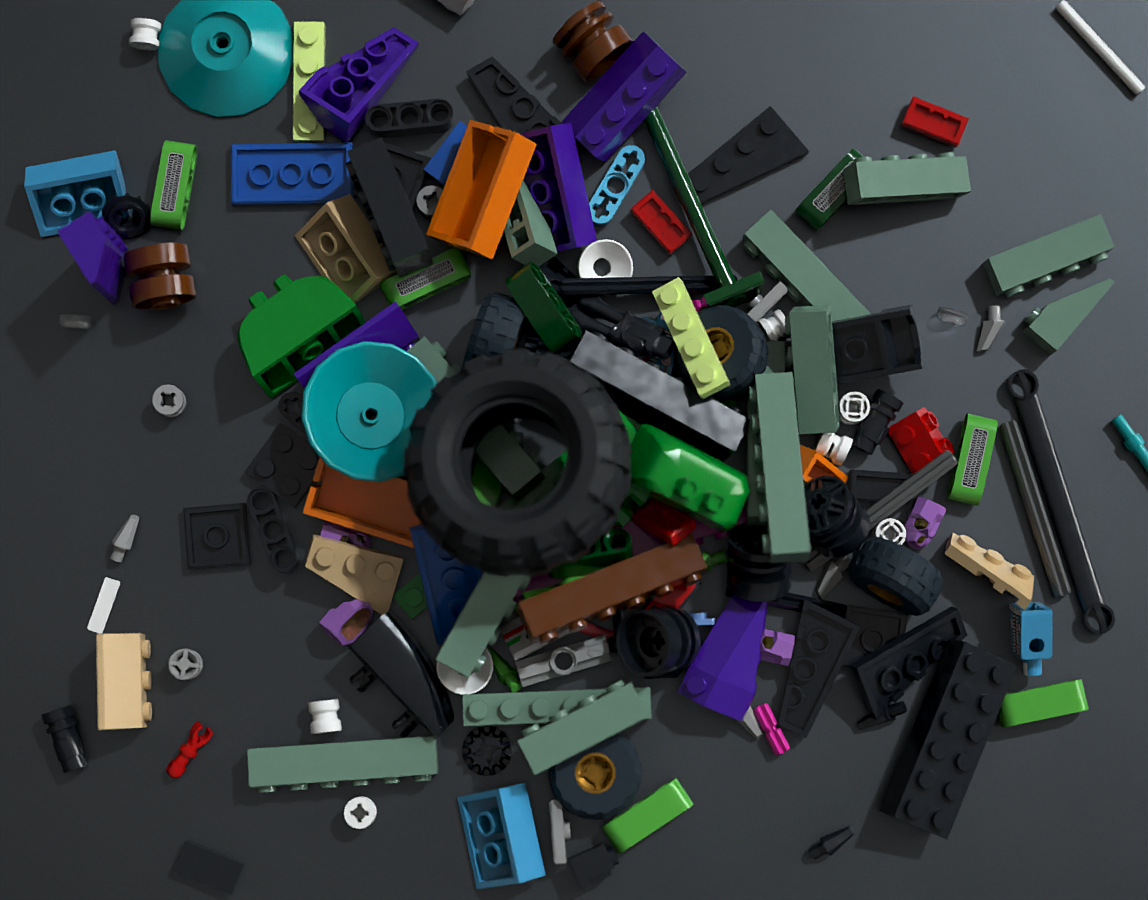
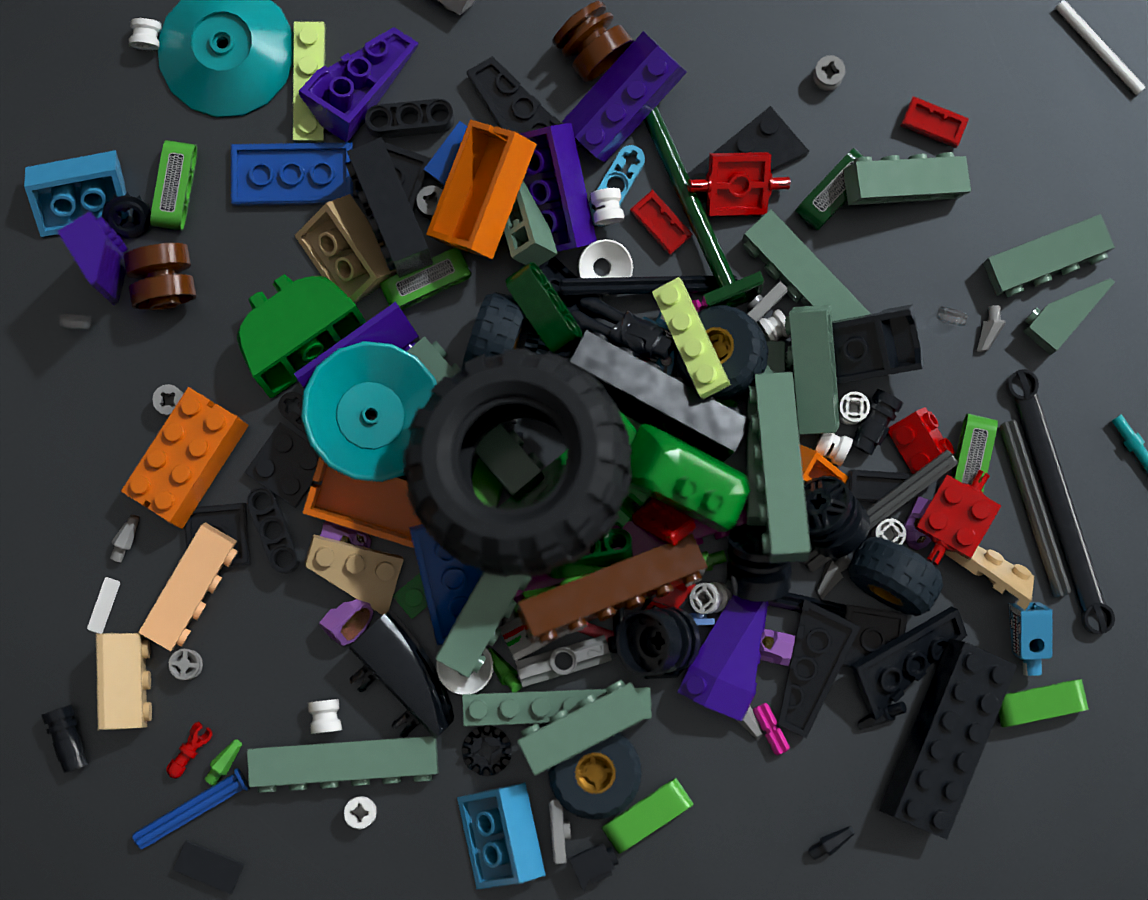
(185, 458): none -> orange piece
(188, 586): none -> light nougat brick
(190, 809): none -> blue axle
(221, 763): none -> bright green bar
(607, 206): none -> white wheel
(714, 592): none -> white wheel
(738, 183): none -> red plate
(827, 79): none -> light grey wheel
(958, 517): none -> red plate

